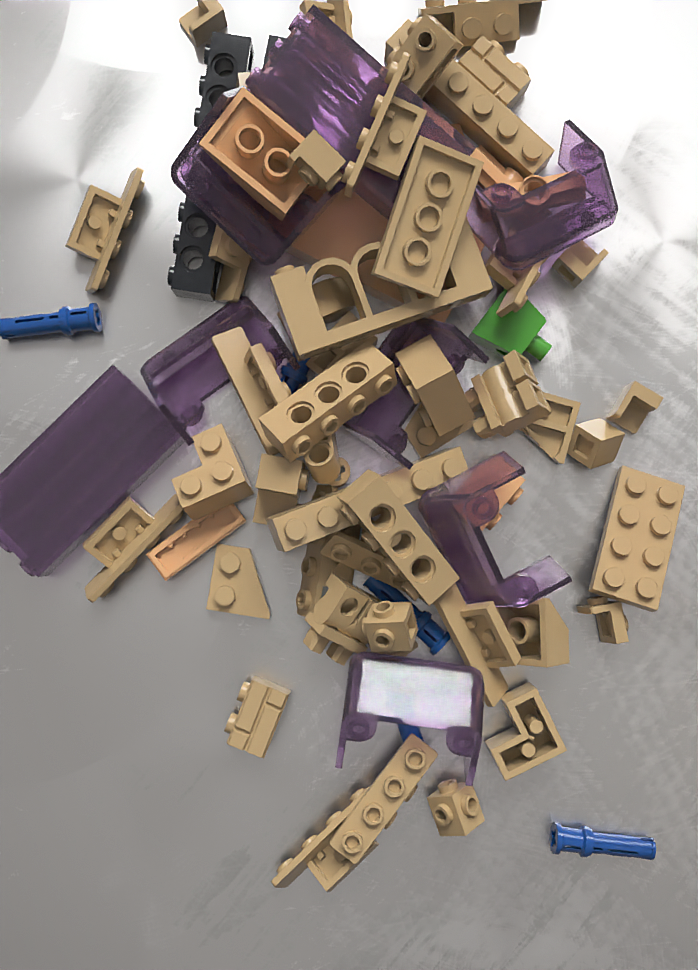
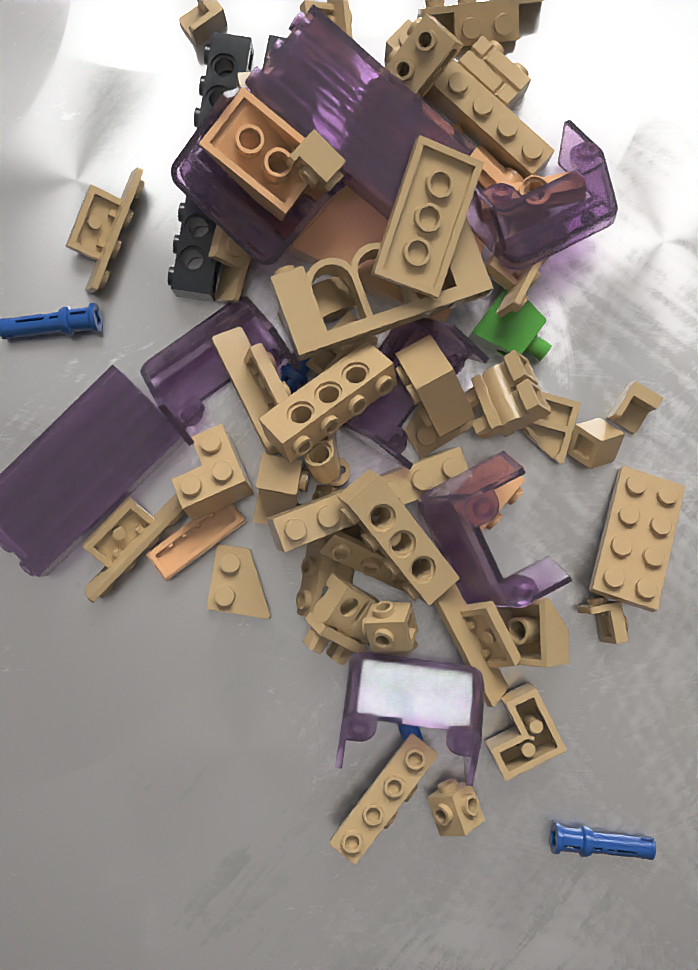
(257, 717): tan brick -> none
(321, 858): tan bracket -> none
(391, 134): tan bracket -> none
(428, 629): blue pin -> none
(578, 262): tan panel -> none

